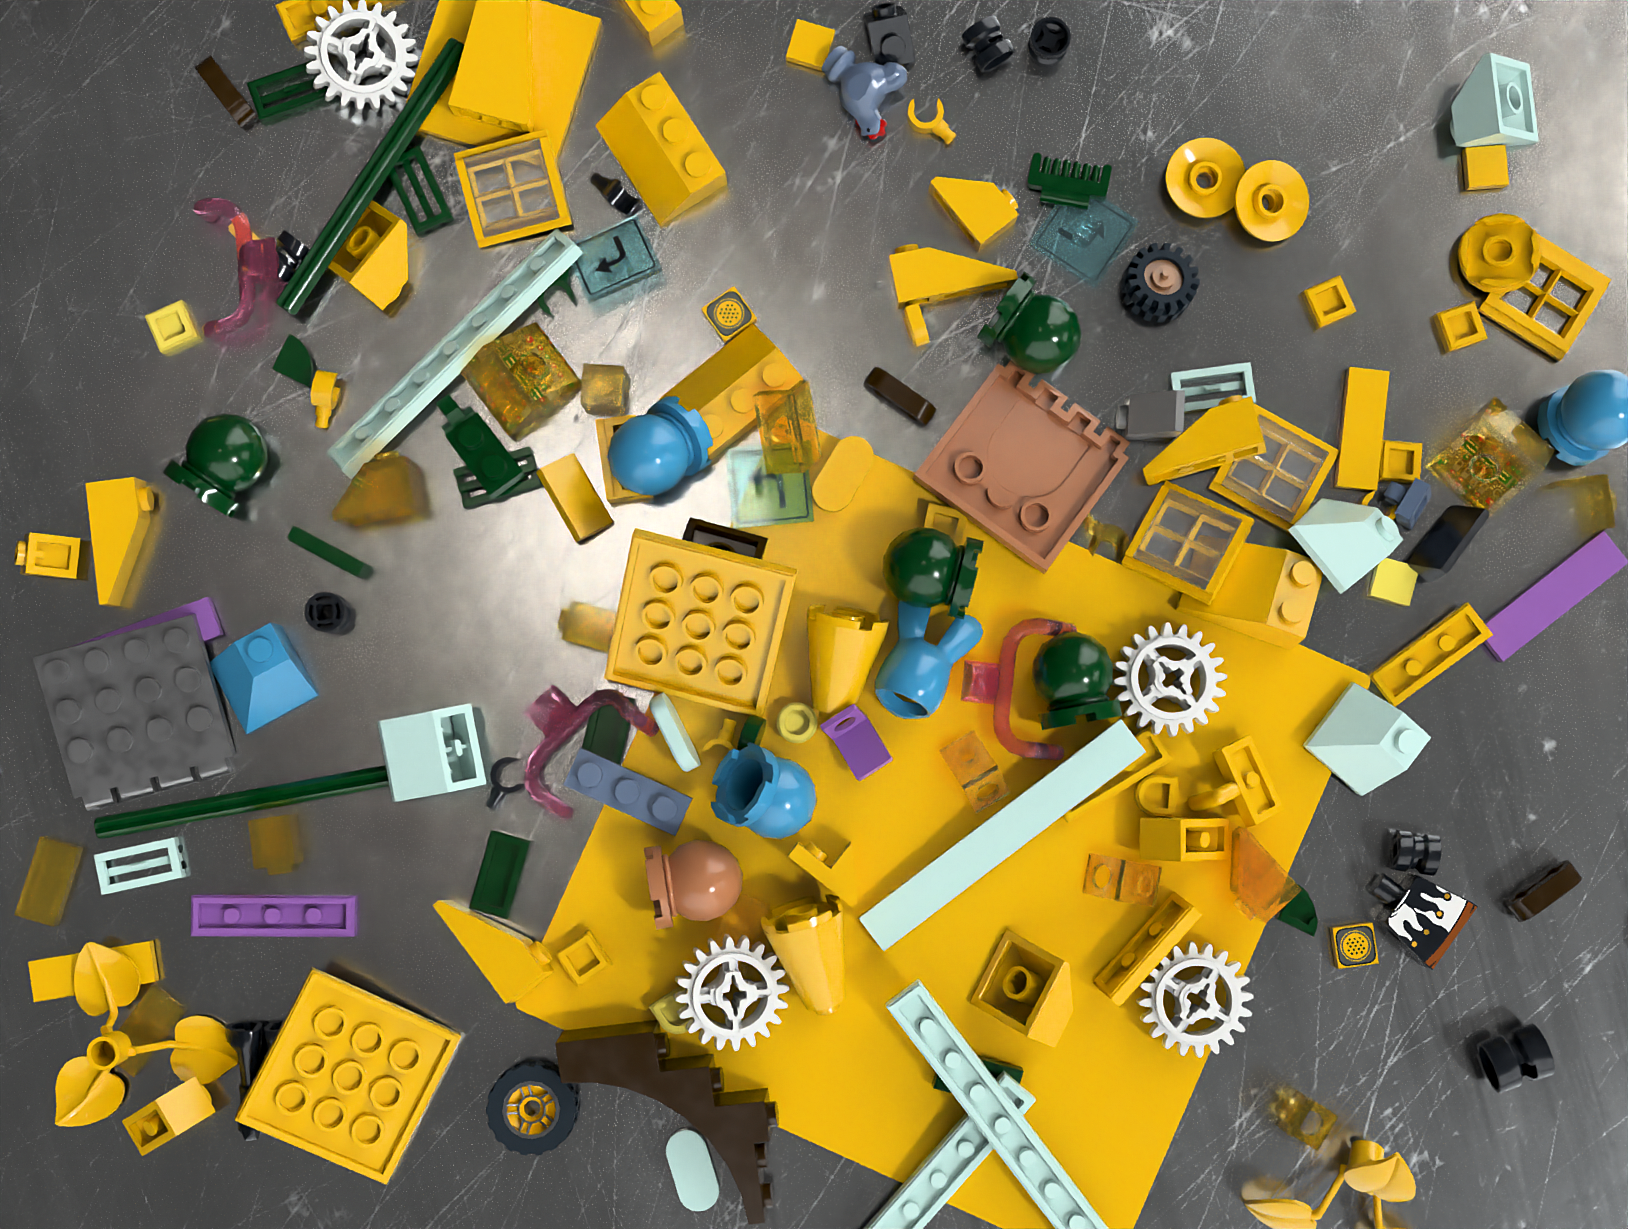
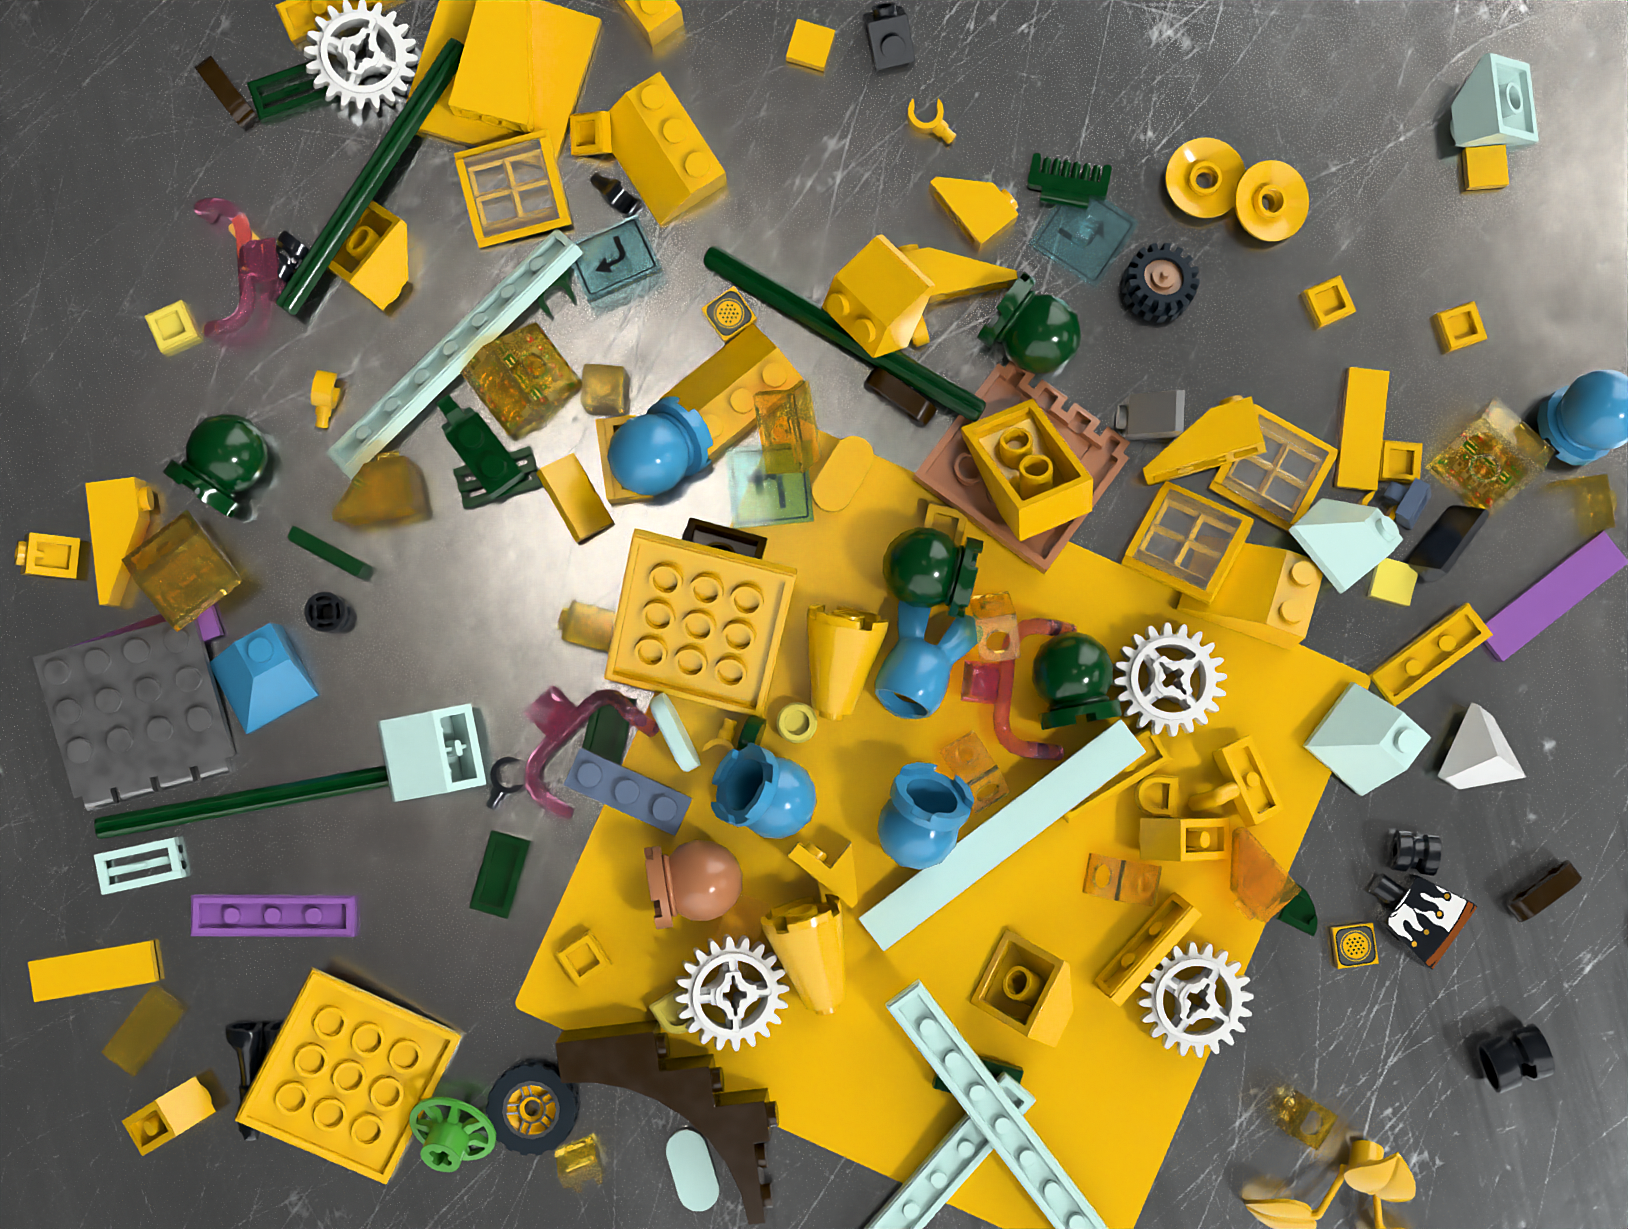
(49, 881): clear yellow tile -> none
(84, 1084): yellow plant -> none
(182, 570): none -> clear yellow slope
(276, 843): clear yellow brick -> none
(295, 362): dark green tile -> none
(432, 221): dark green tile -> none
(448, 1138): none -> bright green wheel
(503, 955): yellow slope -> none
(579, 1163): none -> clear yellow tile
(590, 133): none -> yellow tile
(818, 319): none -> dark green axle
(857, 742): medium lavender bracket -> none
(864, 87): sand blue animal -> none
(879, 297): none -> yellow slope
(923, 816): none -> dark azure tile
(988, 43): black wheel -> none
(992, 614): none -> clear yellow bracket
(1029, 469): none -> yellow slope
(1051, 34): black wheel -> none
(1108, 533): clear yellow piece -> none
(1242, 368): light aqua tile -> none
(1479, 753): none -> white slope
(1499, 253): yellow tile -> none
(1533, 331): yellow piece -> none

